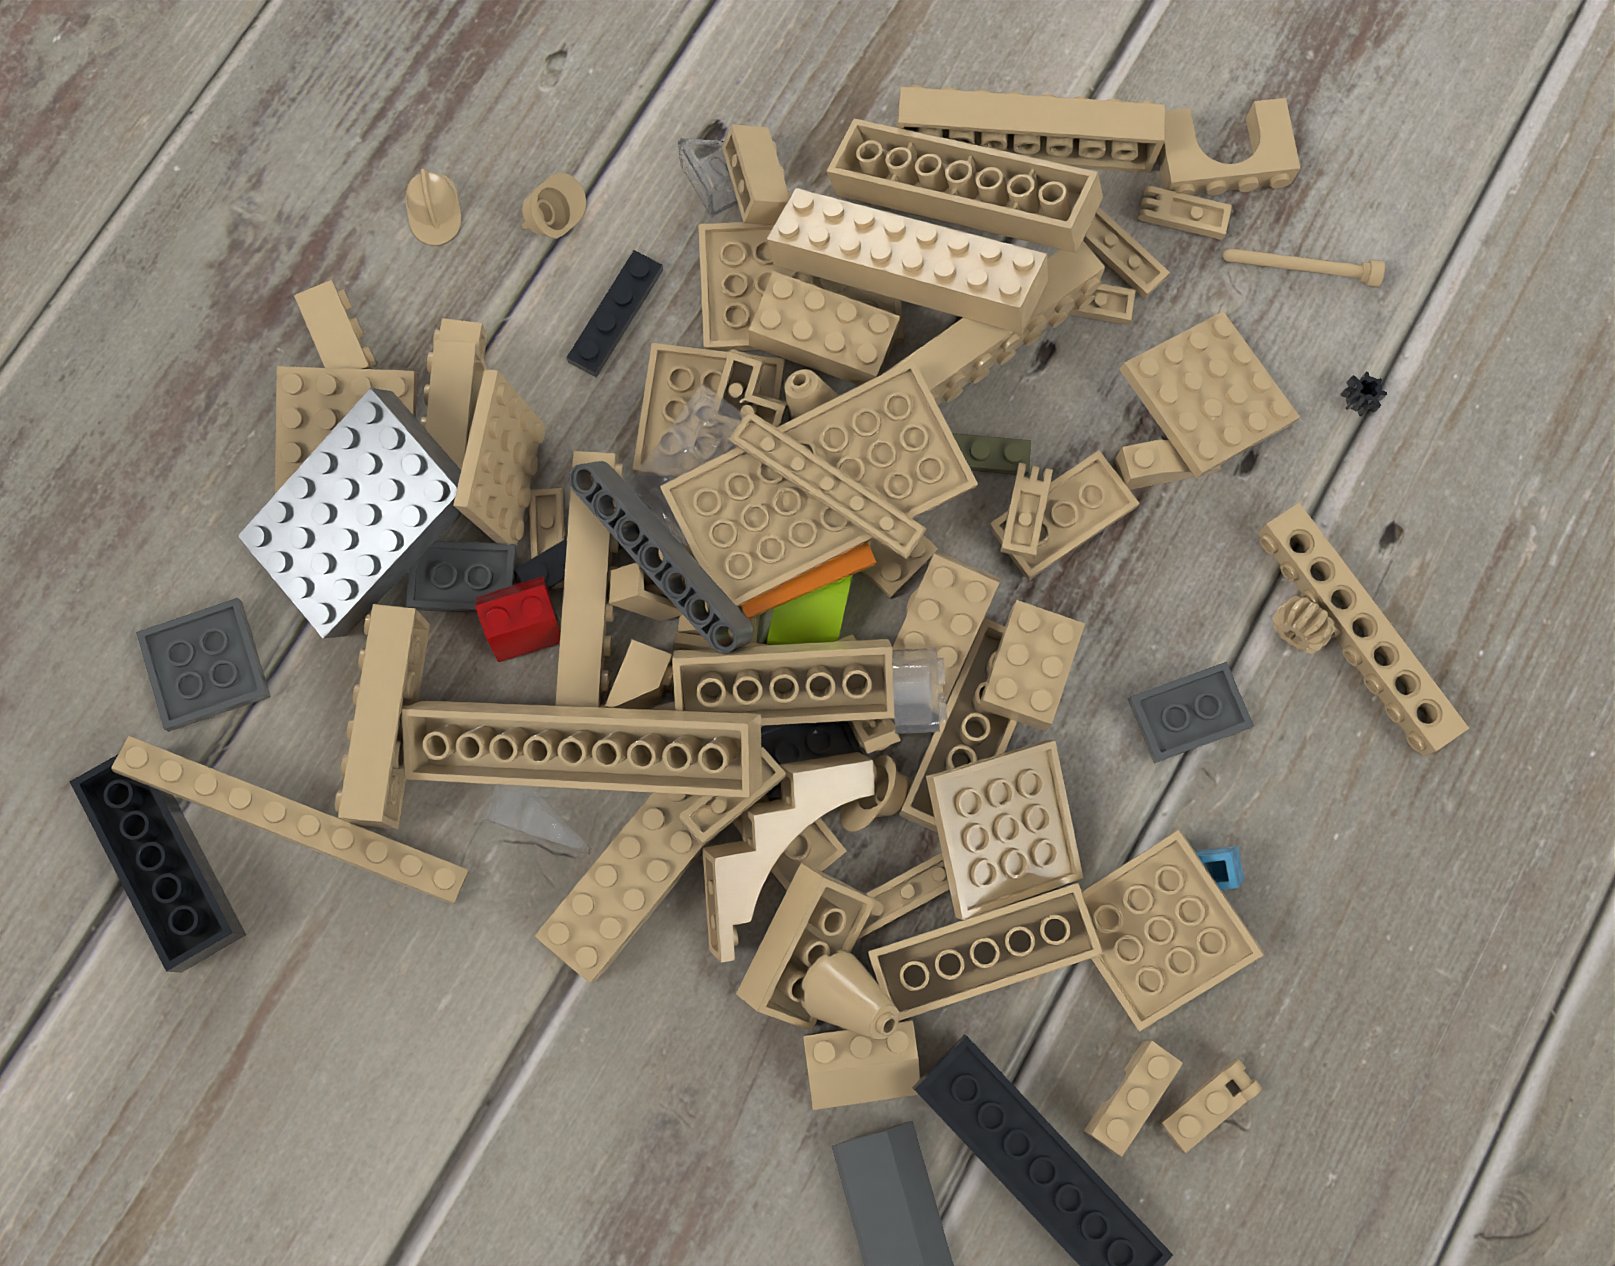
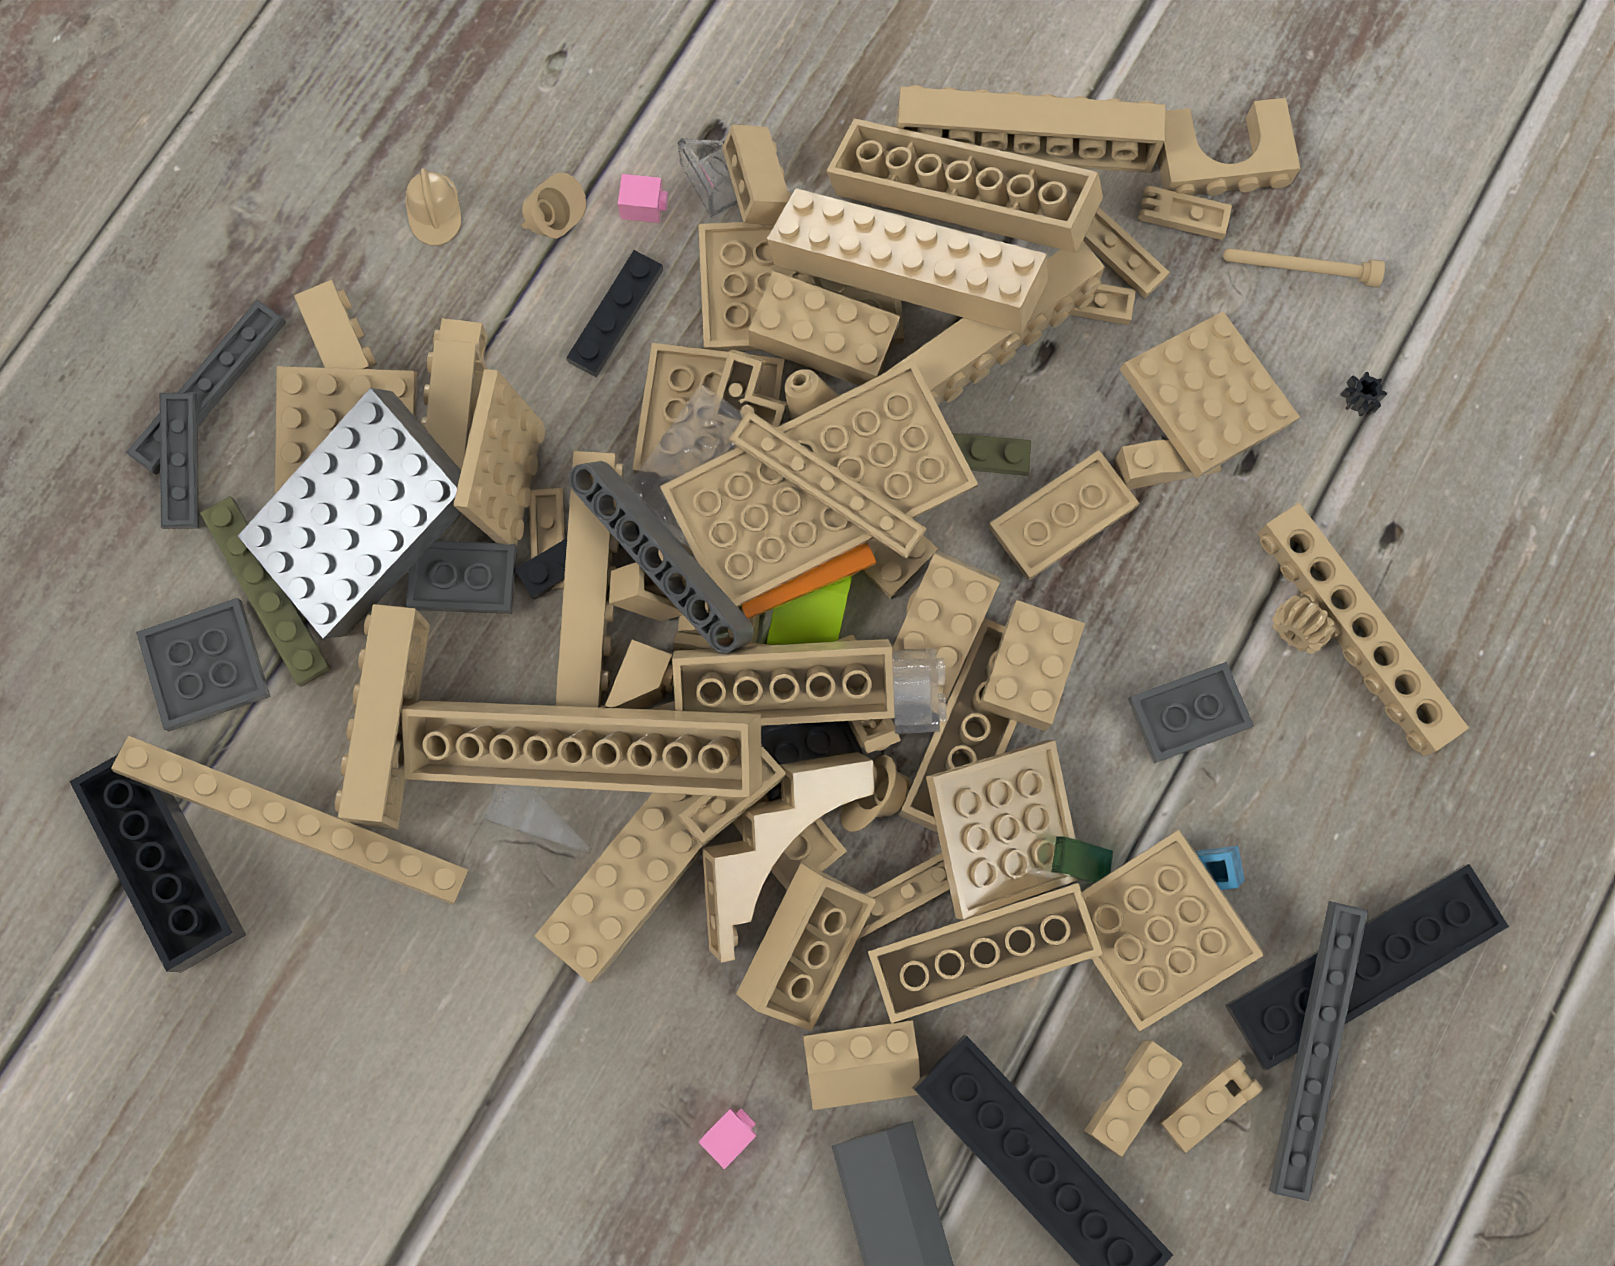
(179, 461): none -> dark grey tile
(216, 374): none -> dark grey tile
(266, 596): none -> olive plate
(519, 619): red slope -> none
(641, 198): none -> bright pink brick
(729, 1136): none -> bright pink brick
(847, 996): tan cone -> none
(1026, 512): tan hinge -> none
(1081, 860): none -> clear green tile
(1318, 1051): none -> dark grey tile
(1394, 953): none -> black plate

